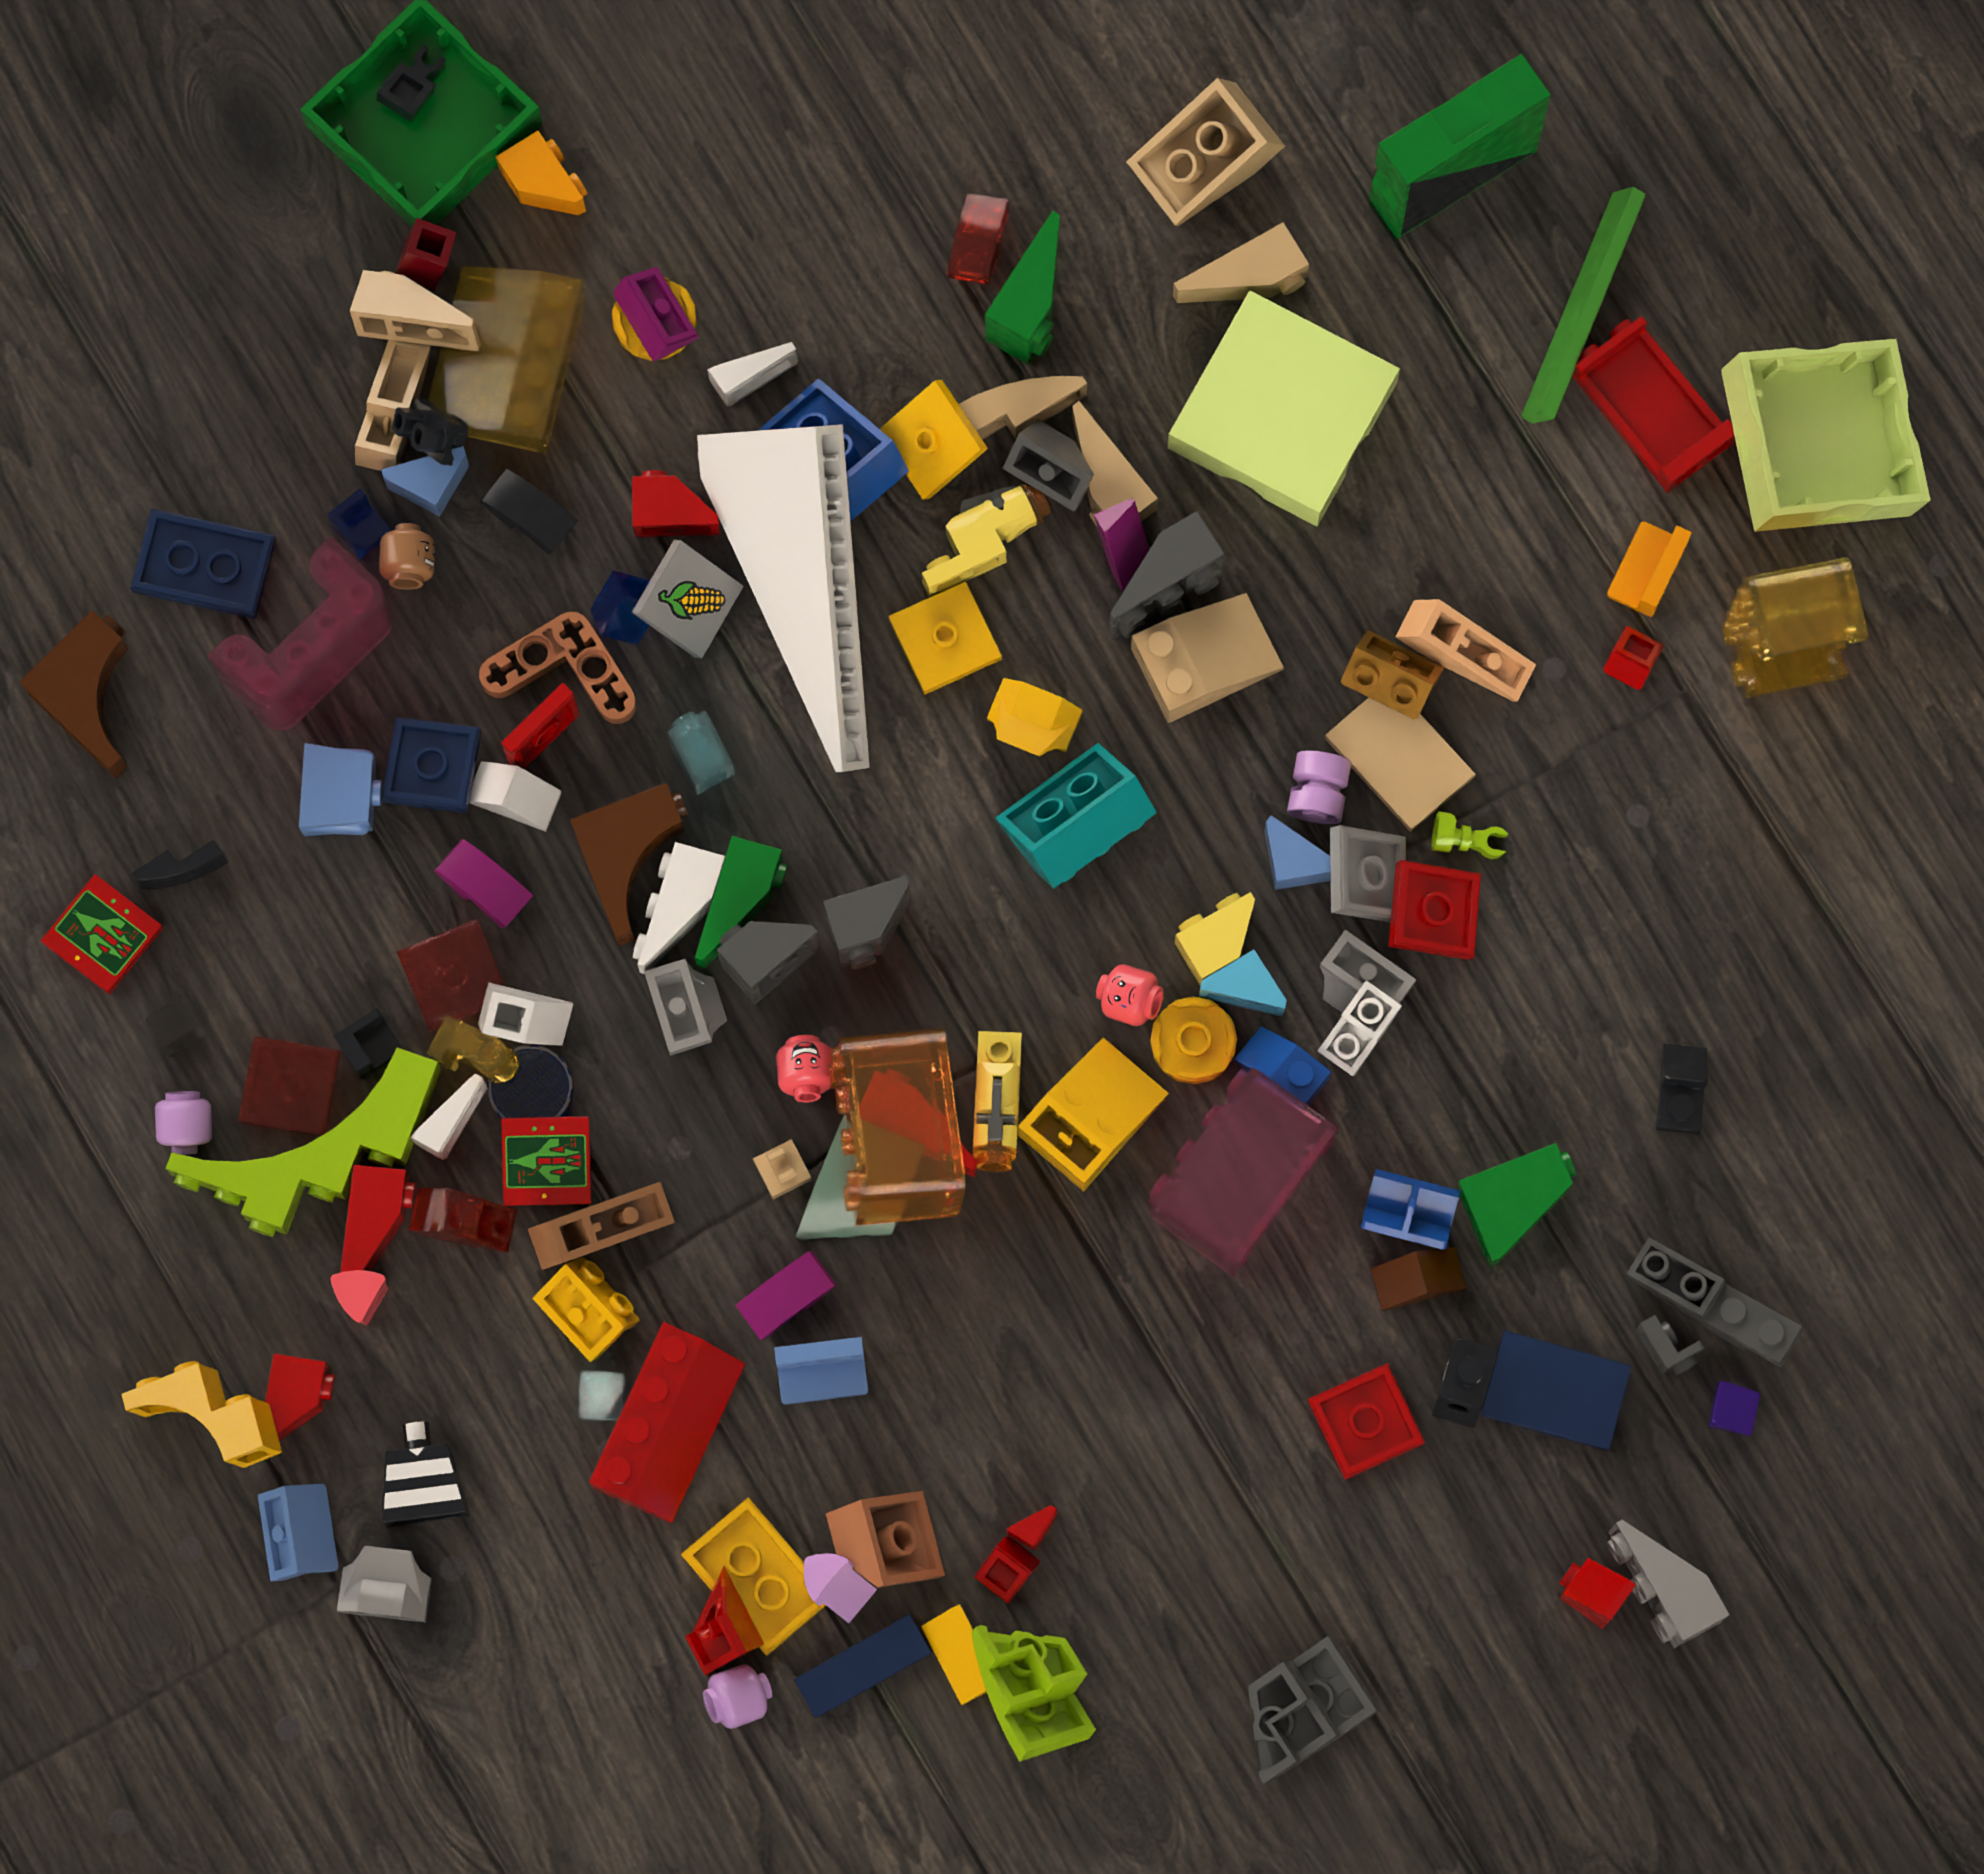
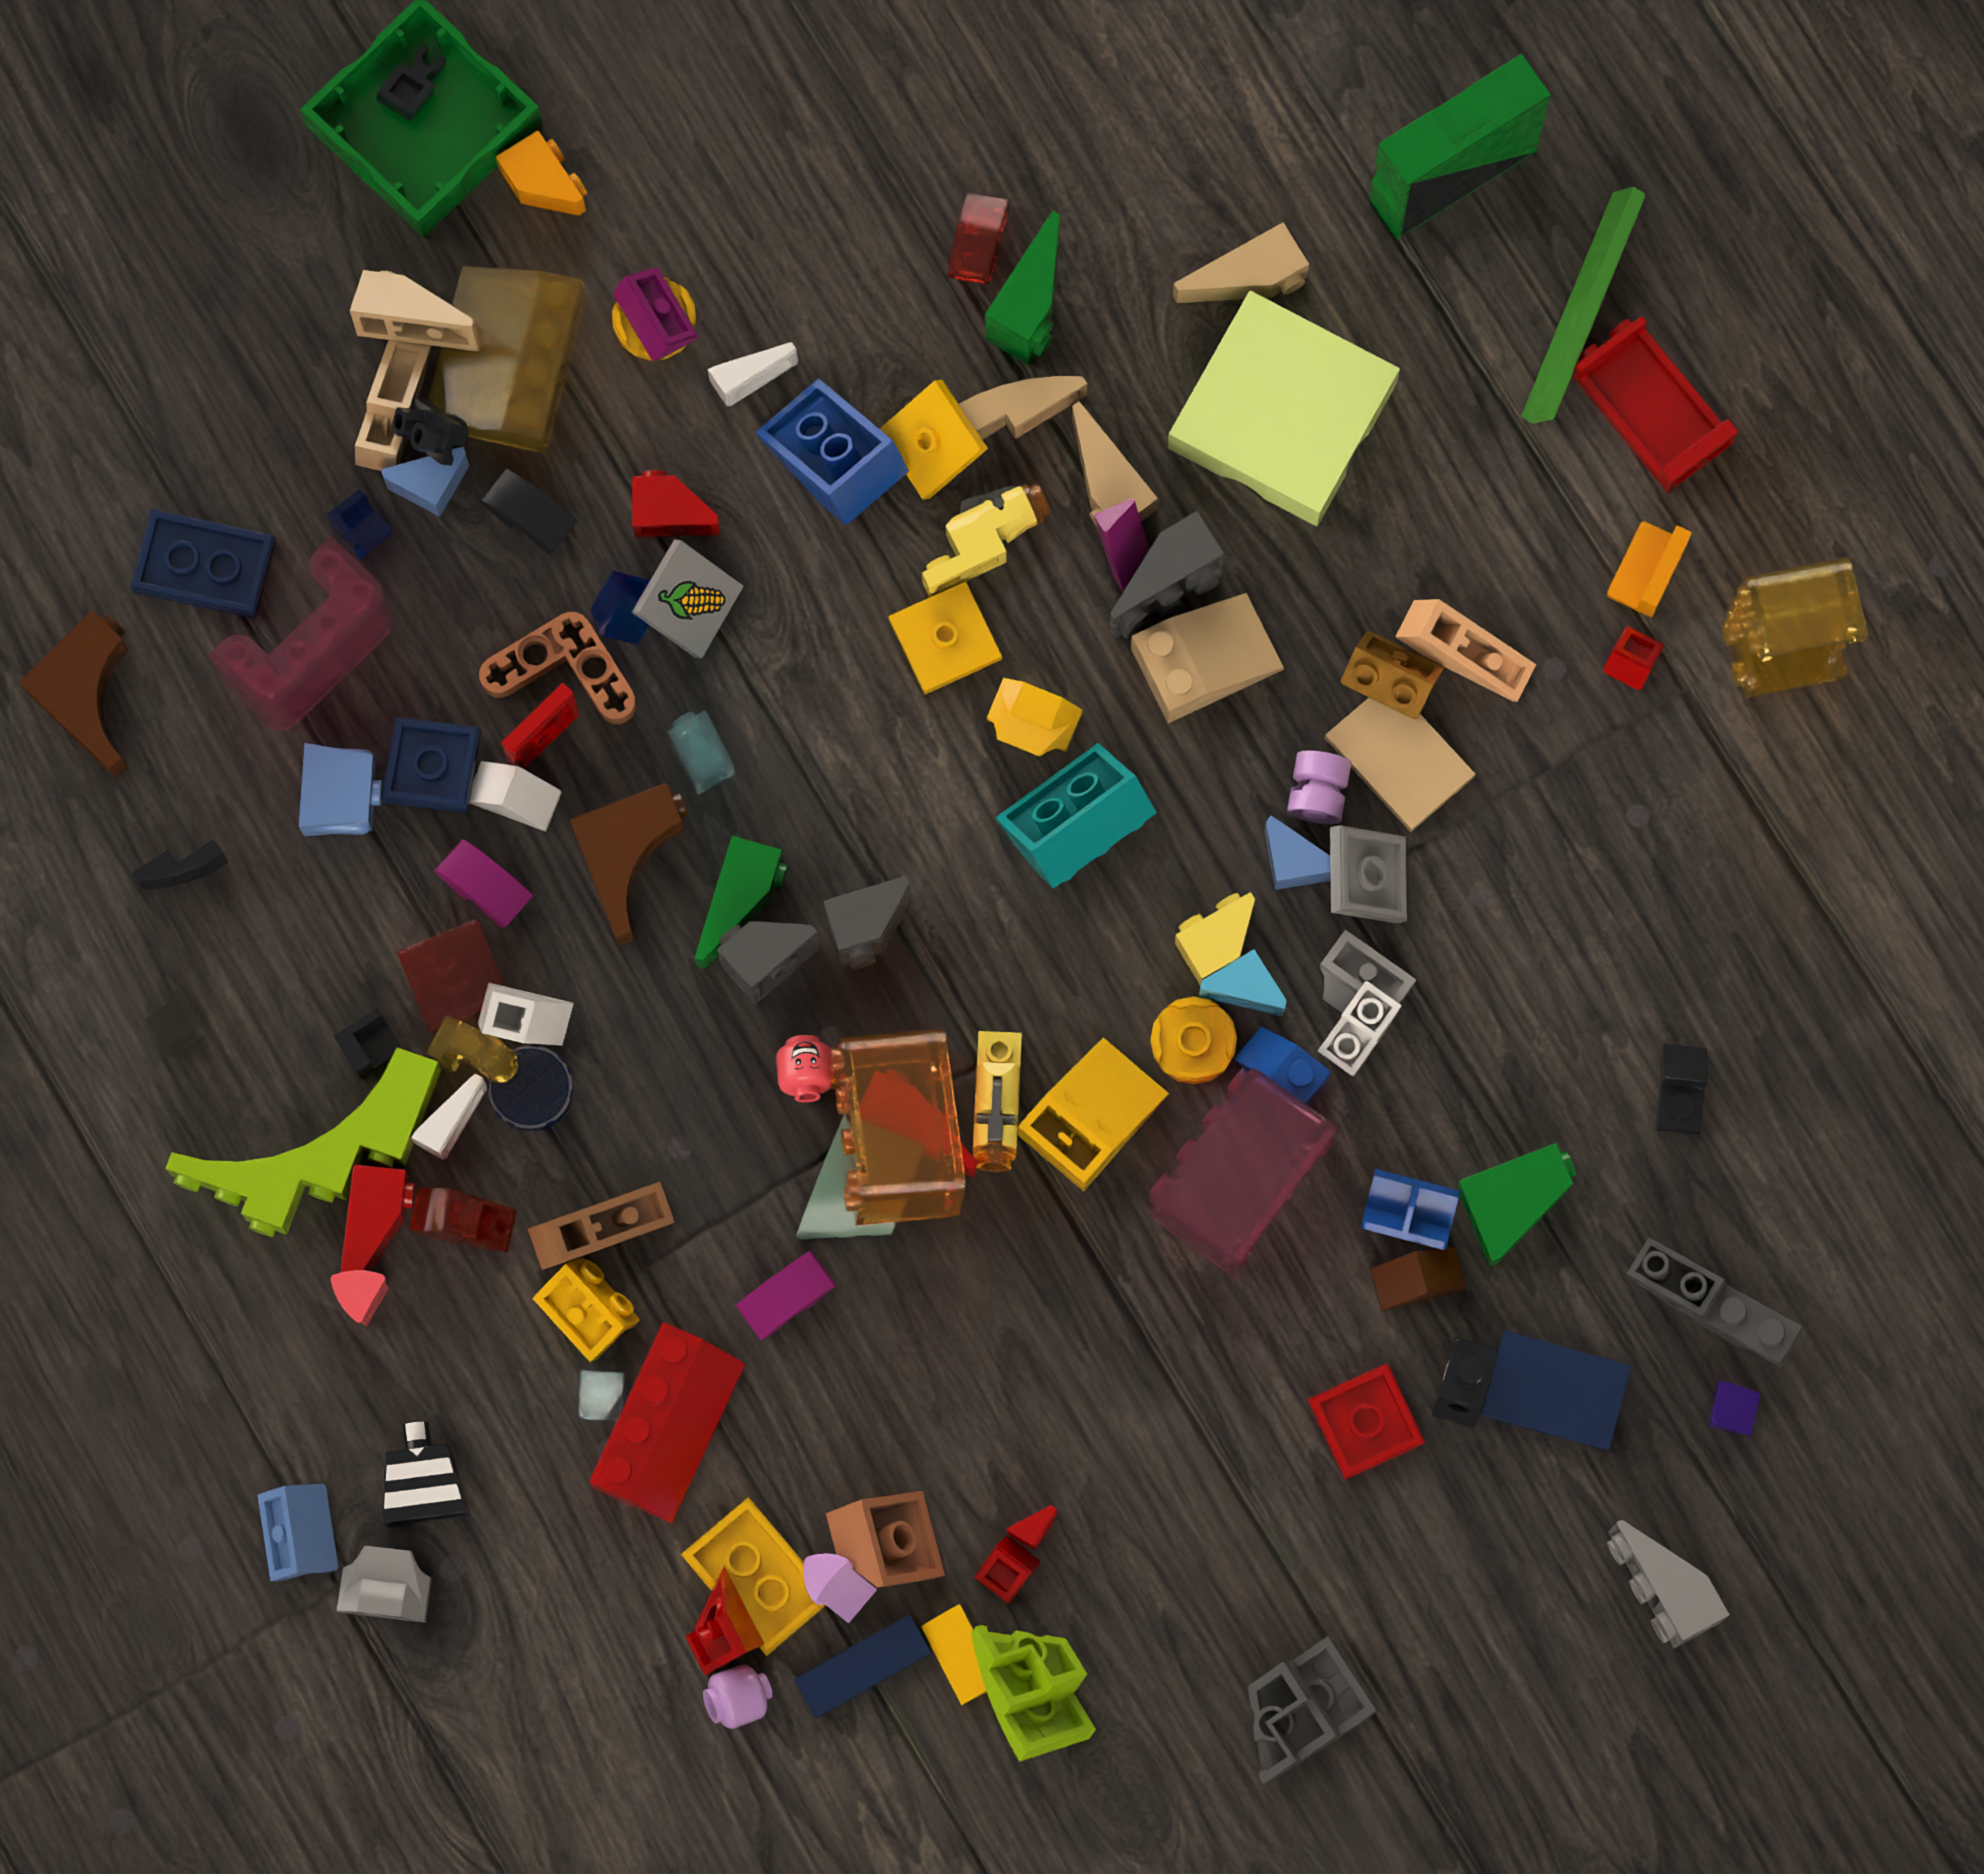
(102, 934): tile -> none
(183, 1121): lavender head -> none
(239, 1425): yellow arch -> none
(289, 1086): clear red plate -> none
(297, 1391): red slope -> none
(407, 556): medium nougat head -> none
(426, 253): dark red brick -> none
(546, 1160): tile -> none
(682, 902): white slope -> none
(685, 1005): light grey slope -> none
(782, 1169): tan tile -> none
(791, 530): white slope -> none
(821, 1370): medium blue panel -> none
(1050, 464): dark grey slope -> none
(1130, 995): coral head -> none
(1205, 151): tan slope -> none
(1434, 910): red tile -> none
(1446, 835): lime piece -> none
(1595, 1591): red slope -> none
(1660, 1344): dark grey bracket -> none
(1825, 435): yellowish green tile -> none

